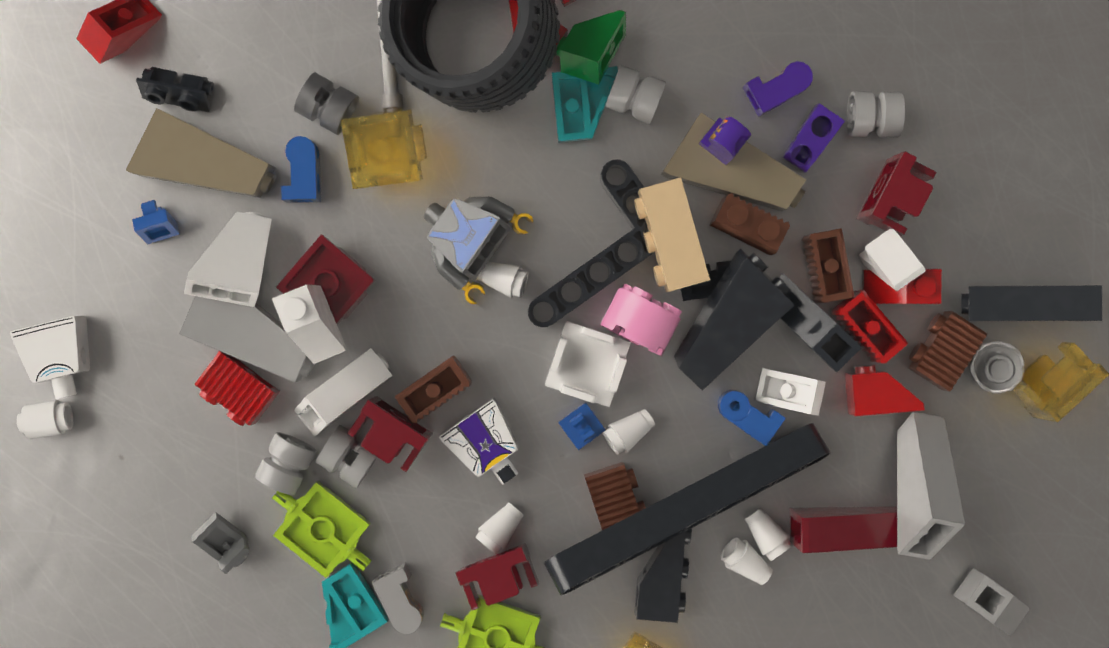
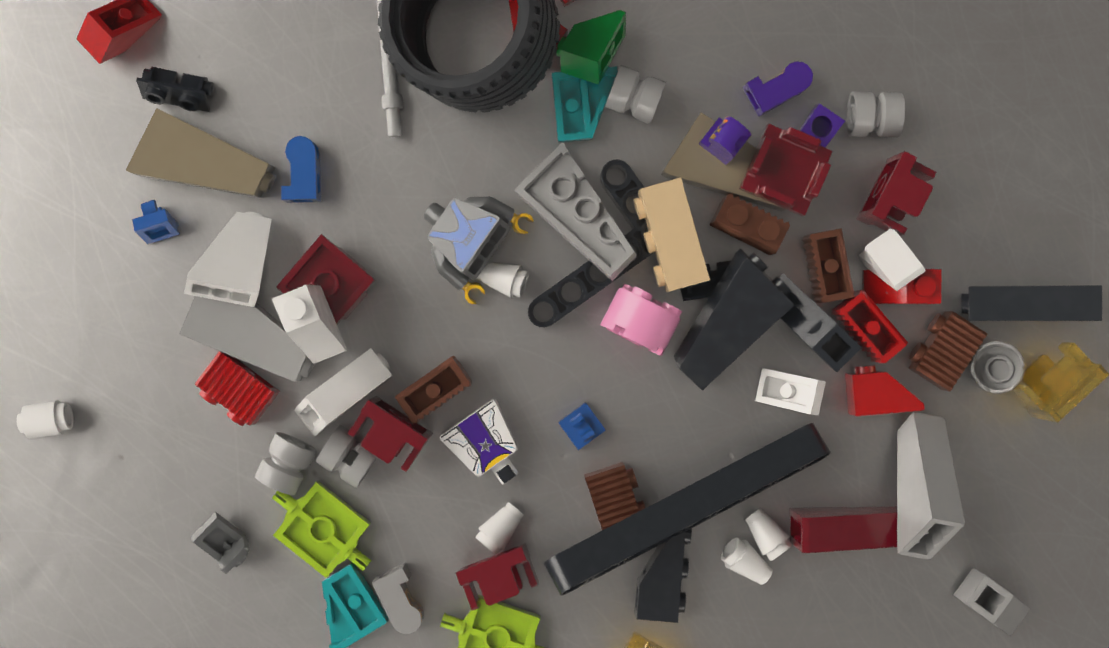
(54, 352): white torso -> none
(339, 102): flat silver wheel -> none
(383, 148): clear yellow panel -> none
(574, 210): none -> light grey wing
(588, 364): white panel -> none
(627, 432): white cone -> none
(737, 409): blue leg -> none
(787, 169): none -> dark red panel

